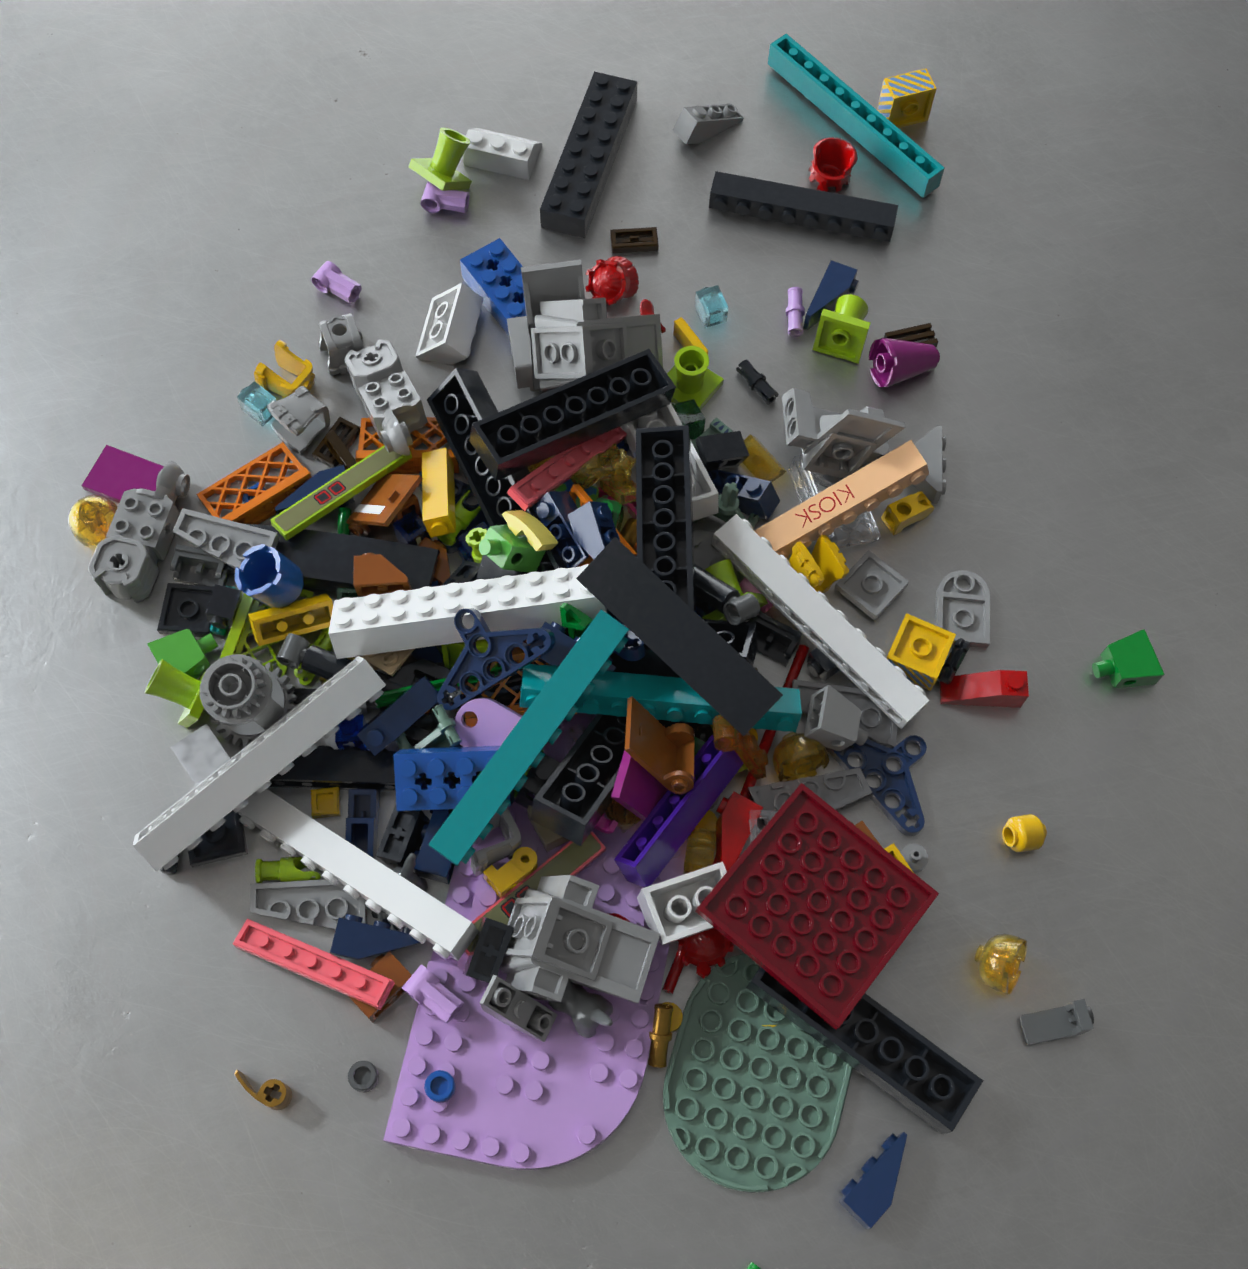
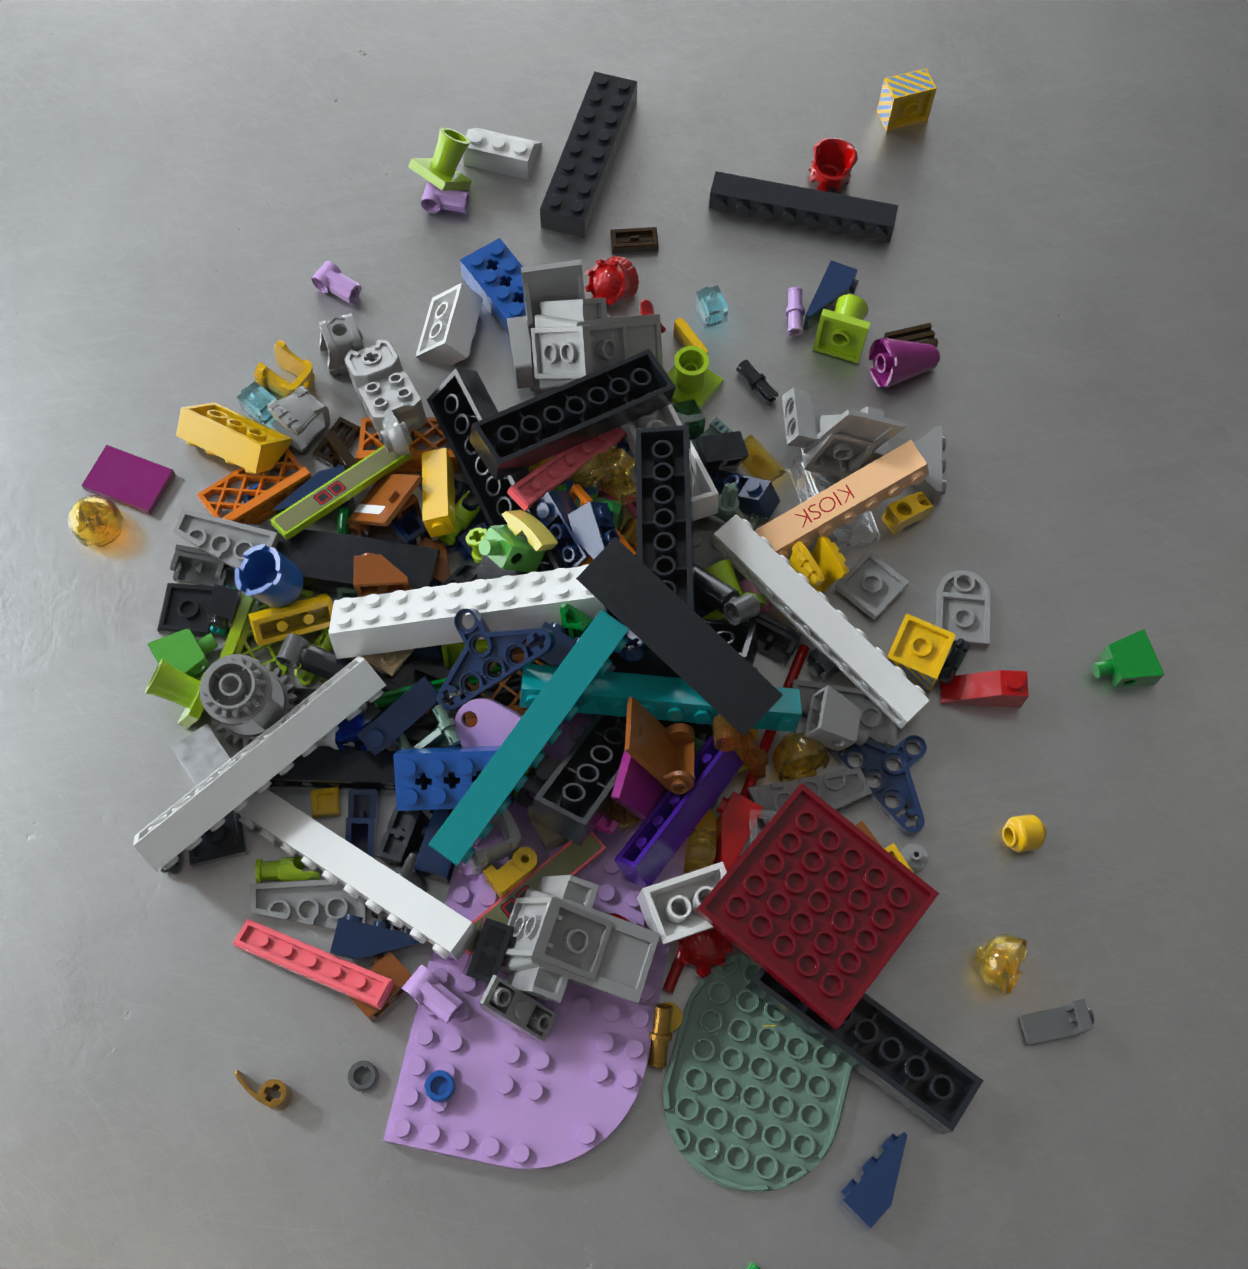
(139, 537): light grey brick -> none
(232, 437): none -> yellow slope
(585, 1009): dark grey animal -> none
(704, 122): light grey slope -> none
(855, 115): teal brick -> none

